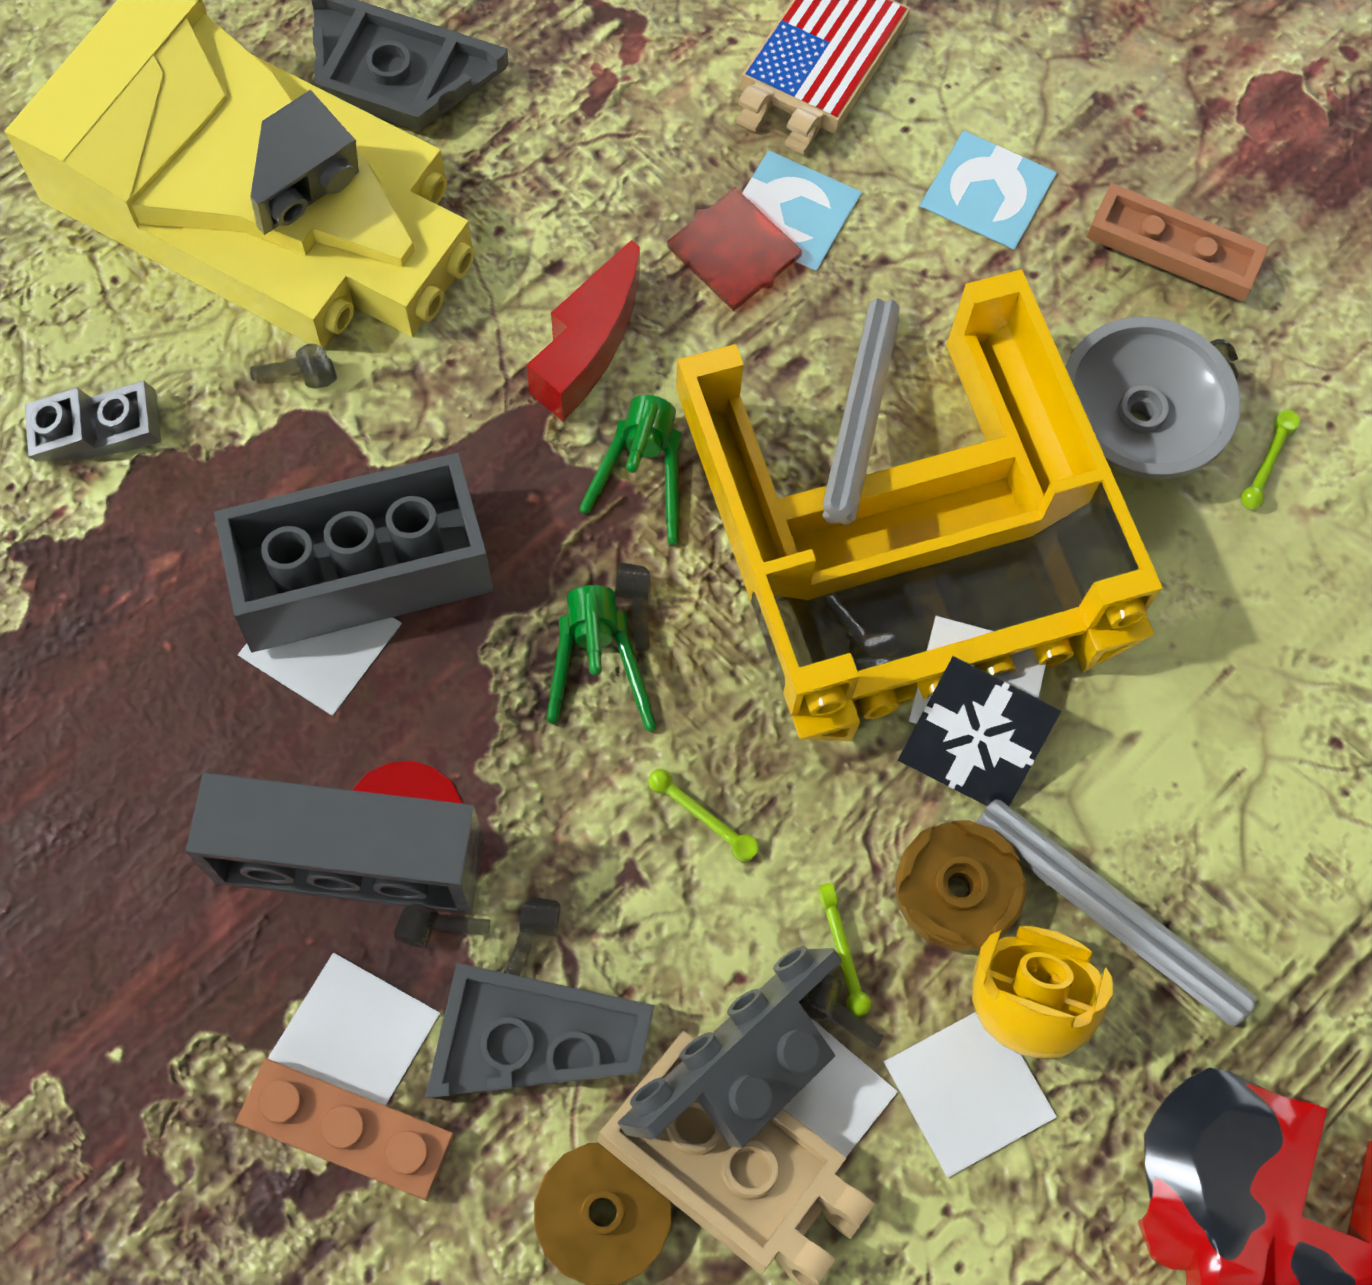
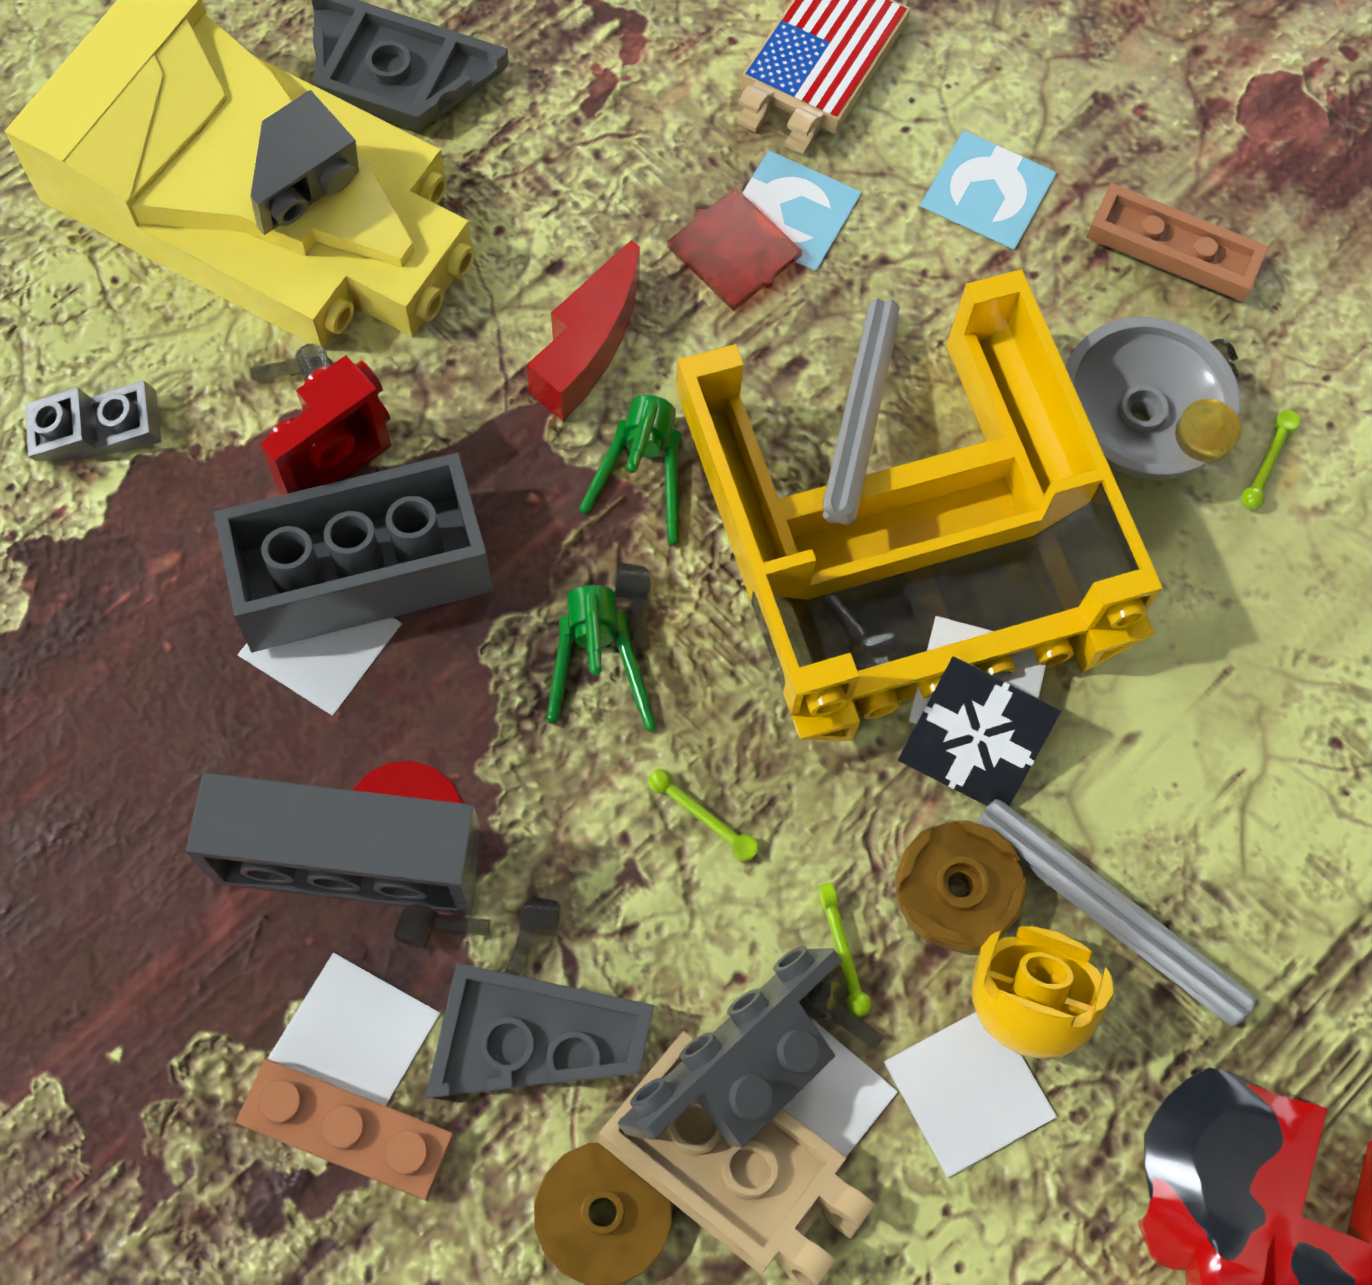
(336, 432): none -> red plate
(1208, 430): none -> clear yellow tile

